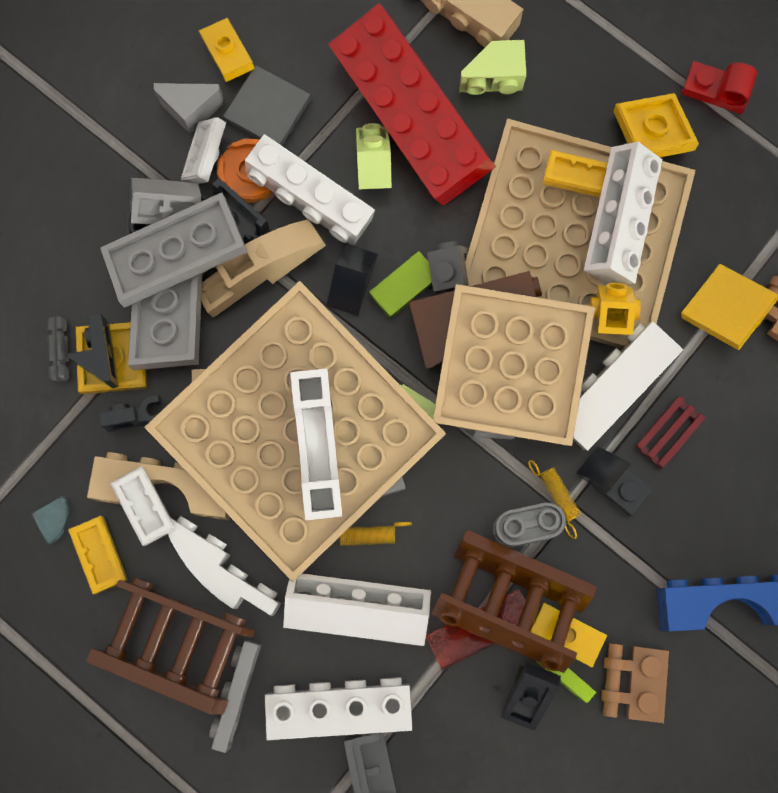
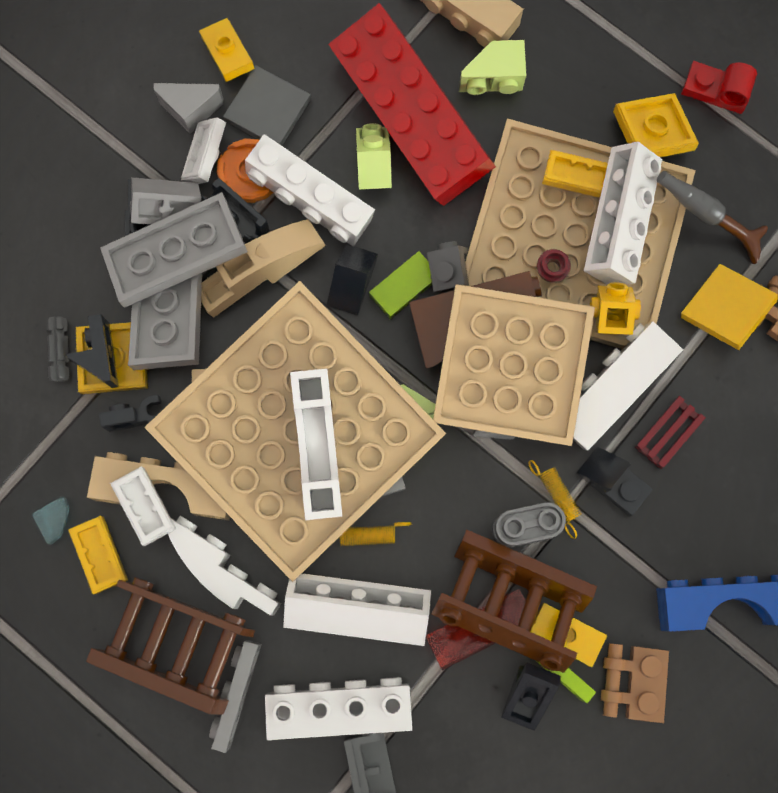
(557, 257): none -> dark red plate
(713, 212): none -> dark grey piece

